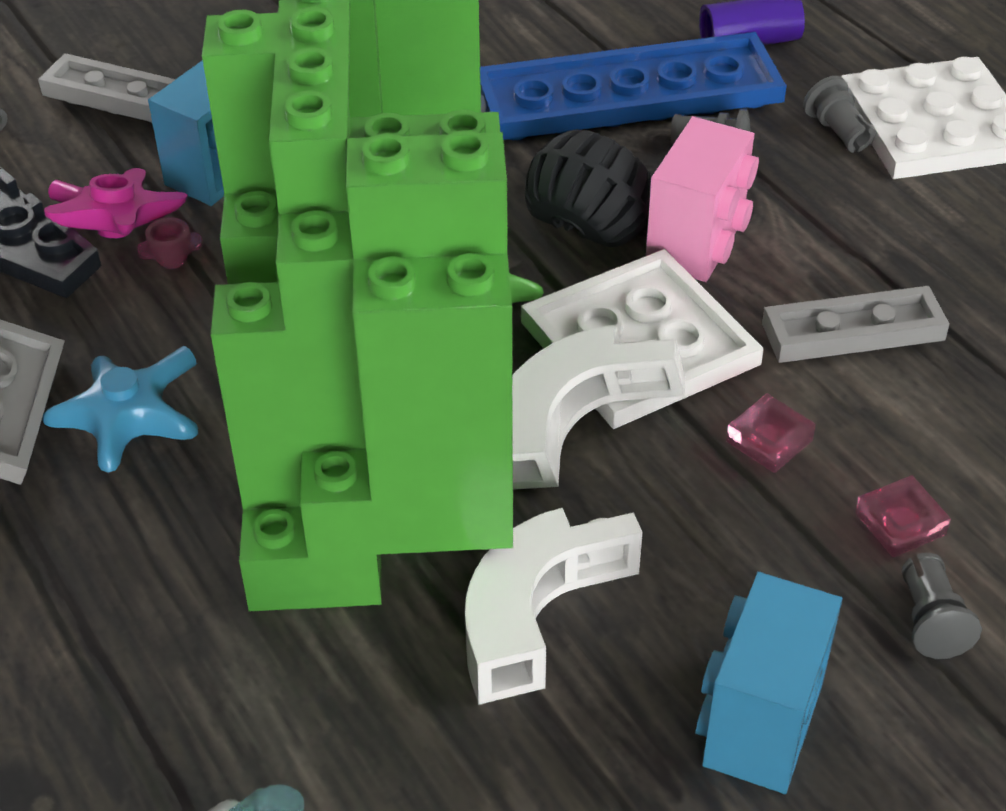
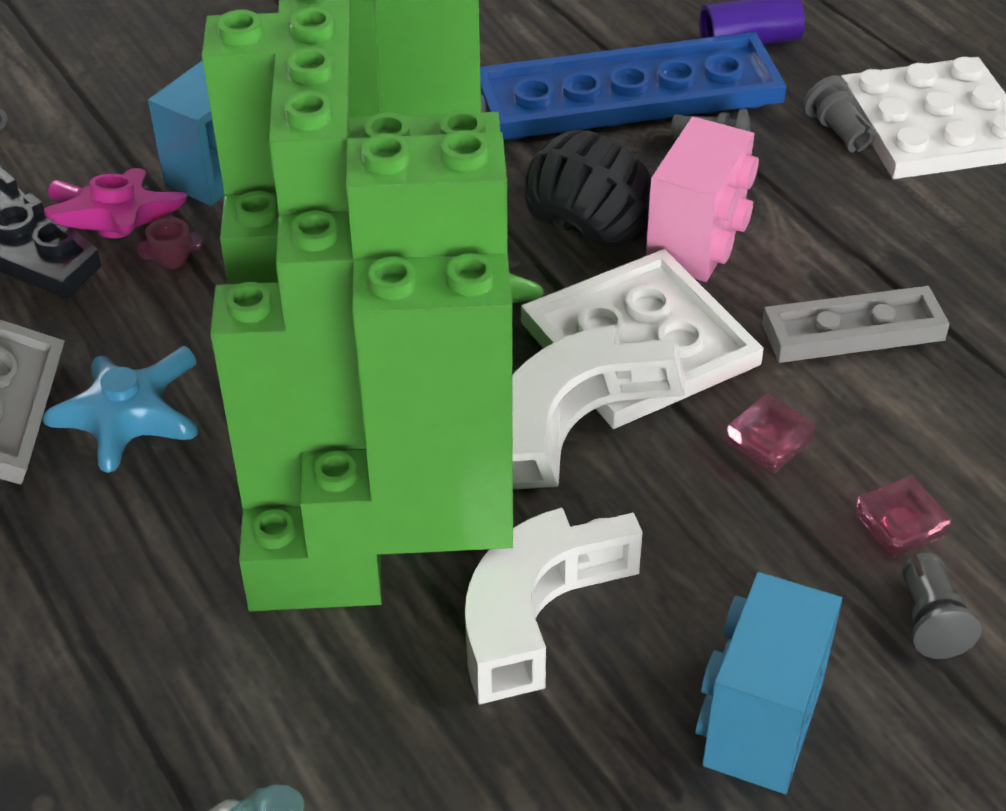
(102, 86): light grey plate -> none

